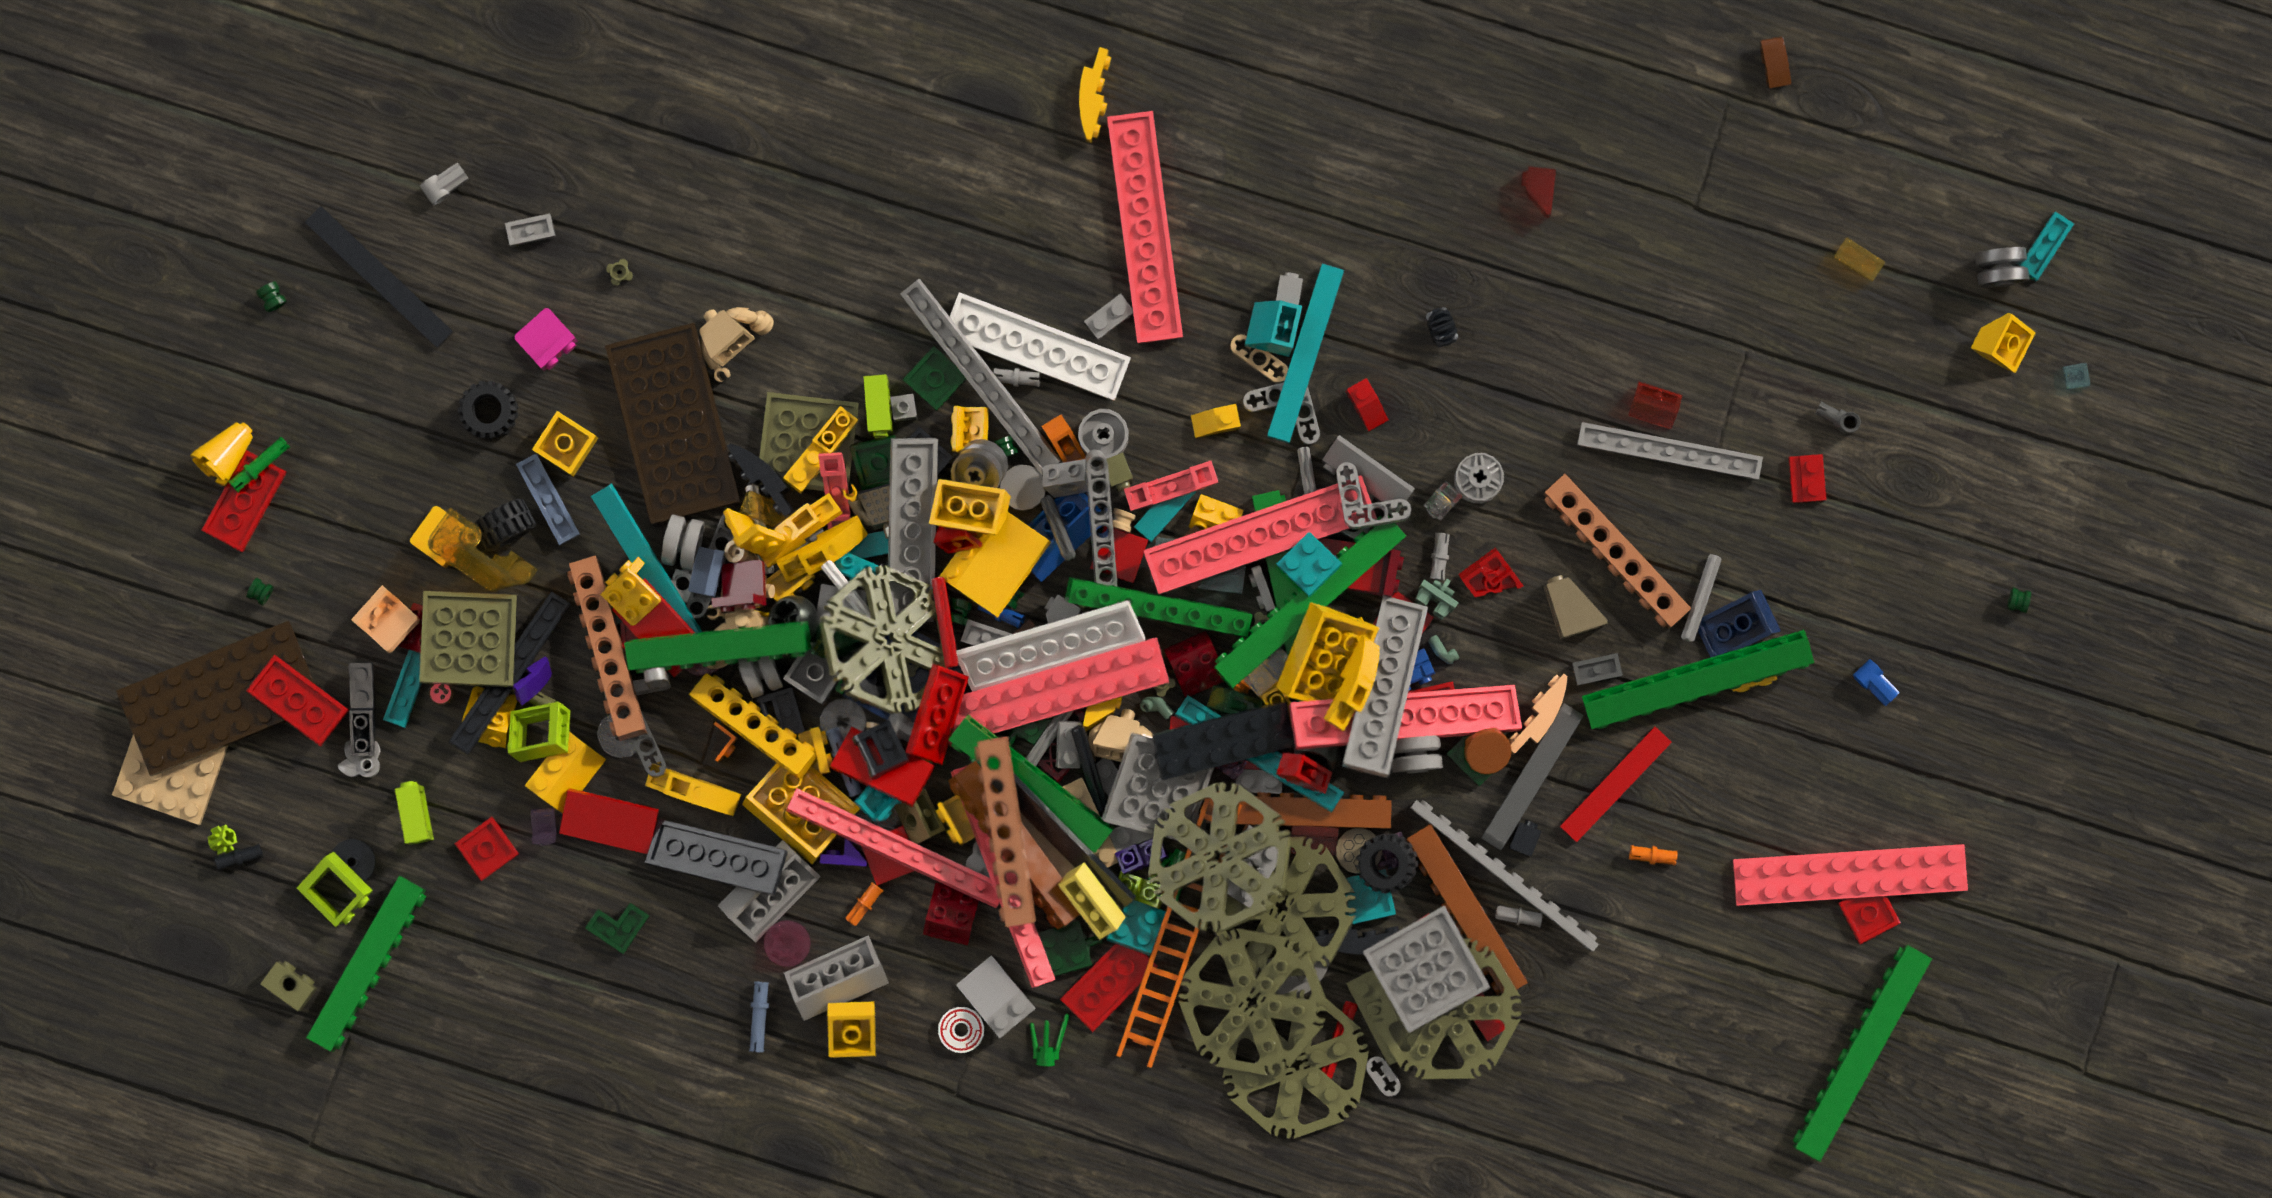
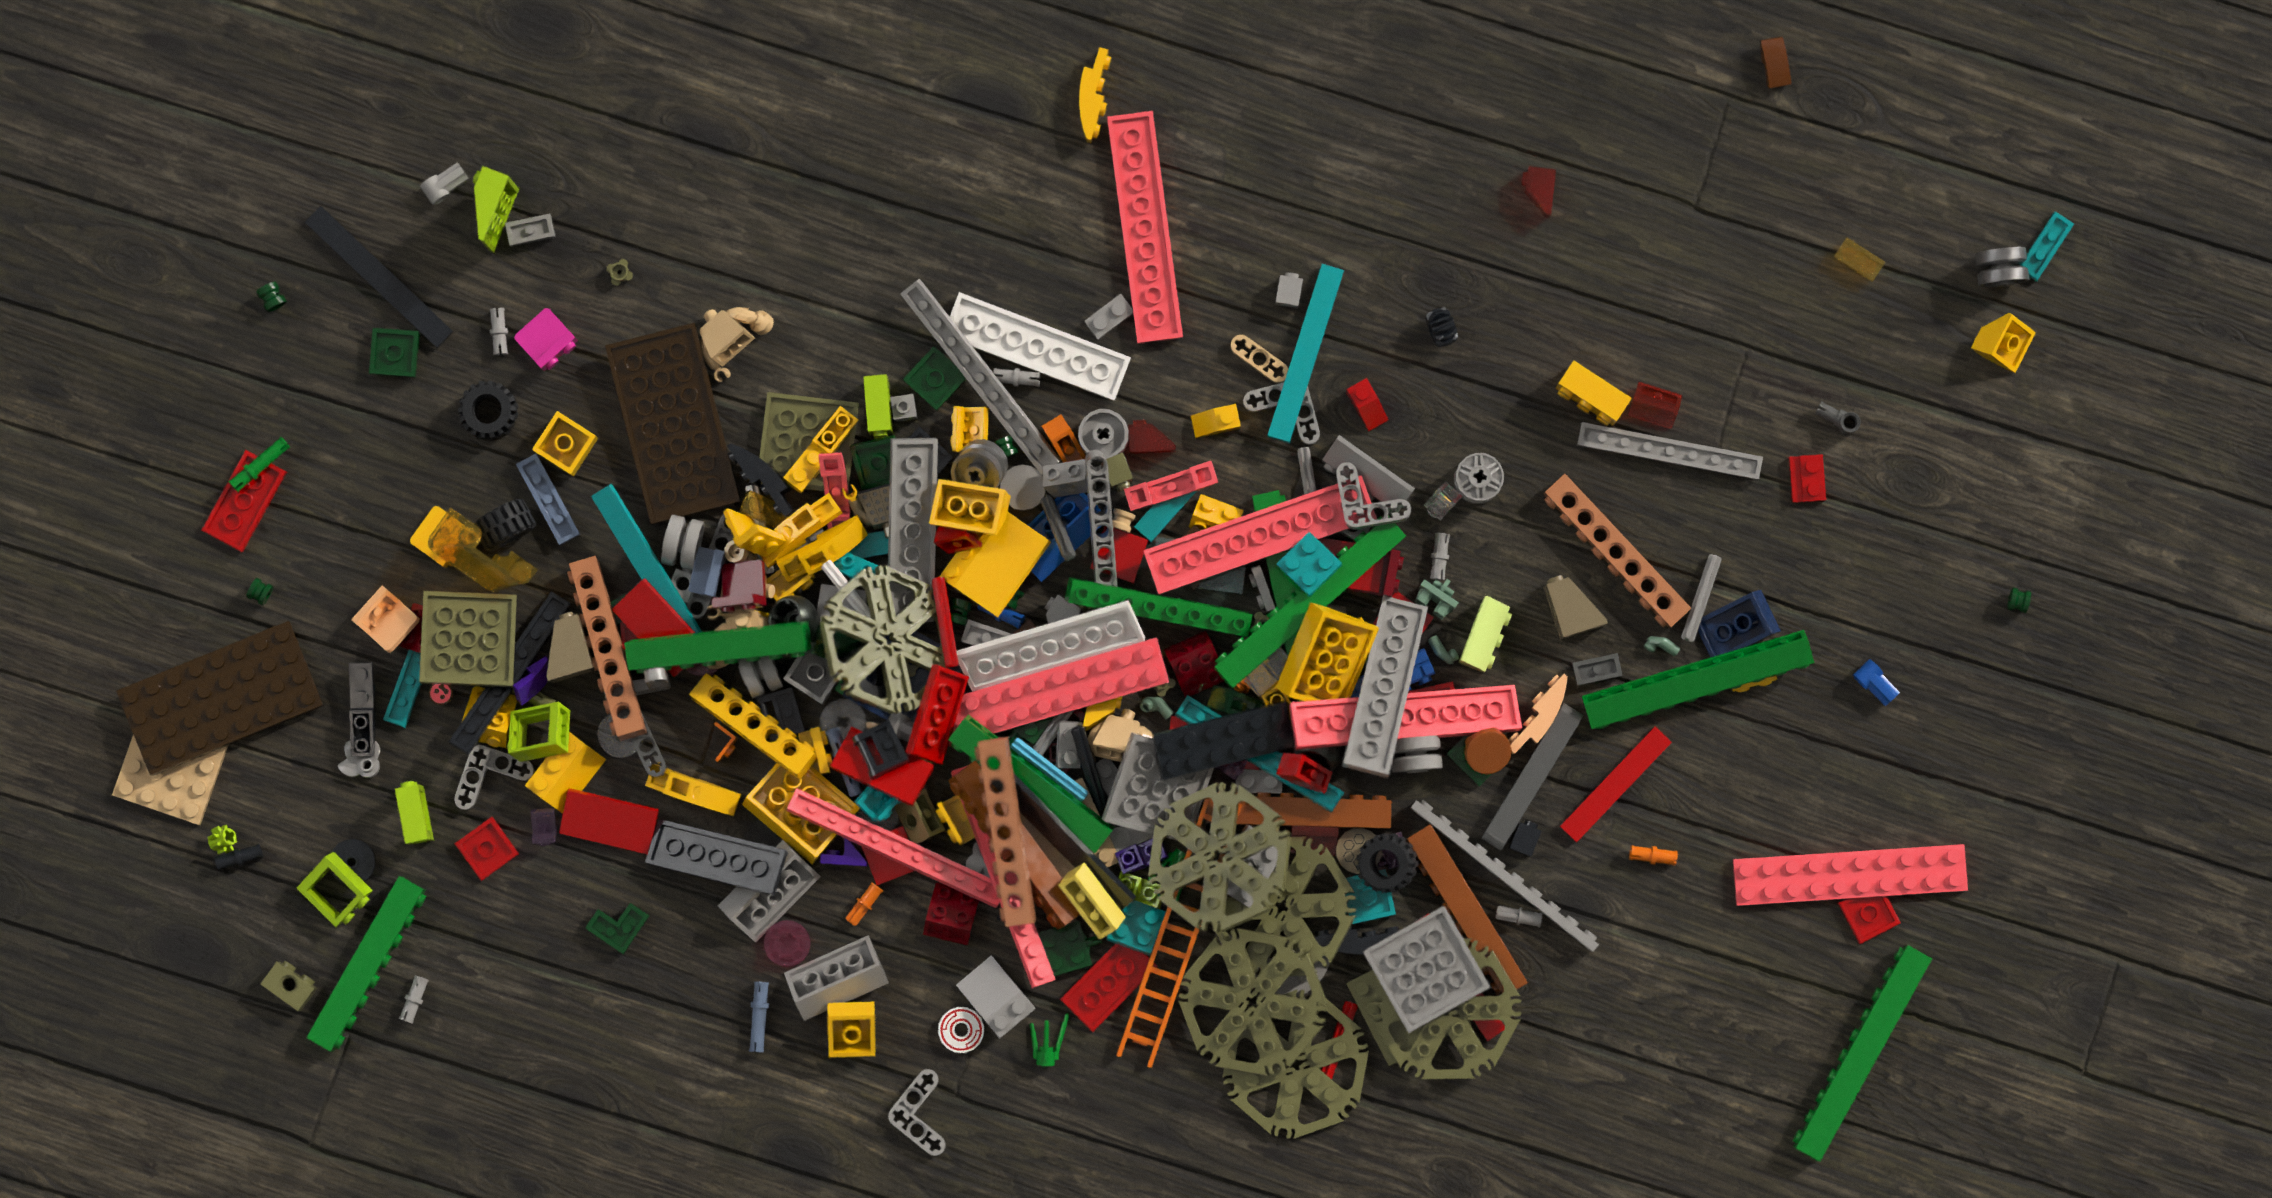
(223, 452): yellow cone -> none
(297, 700): red tile -> none
(394, 352): none -> dark green plate
(413, 999): none -> light grey pin
(488, 763): none -> light grey beam
(494, 201): none -> lime slope
(498, 331): none -> light grey pin
(569, 649): none -> dark tan slope
(629, 593): yellow bracket -> none
(910, 1109): none -> light grey beam
(1049, 769): none -> medium azure axle
(1148, 439): none -> clear red slope
(1273, 326): teal slope -> none
(1358, 682): yellow slope -> none
(1379, 1079): light grey beam -> none
(1485, 634): none -> yellowish green slope
(1489, 575): red slope -> none
(1592, 394): none -> yellow brick
(1661, 642): none -> sand green arm
(2076, 376): clear light blue tile -> none

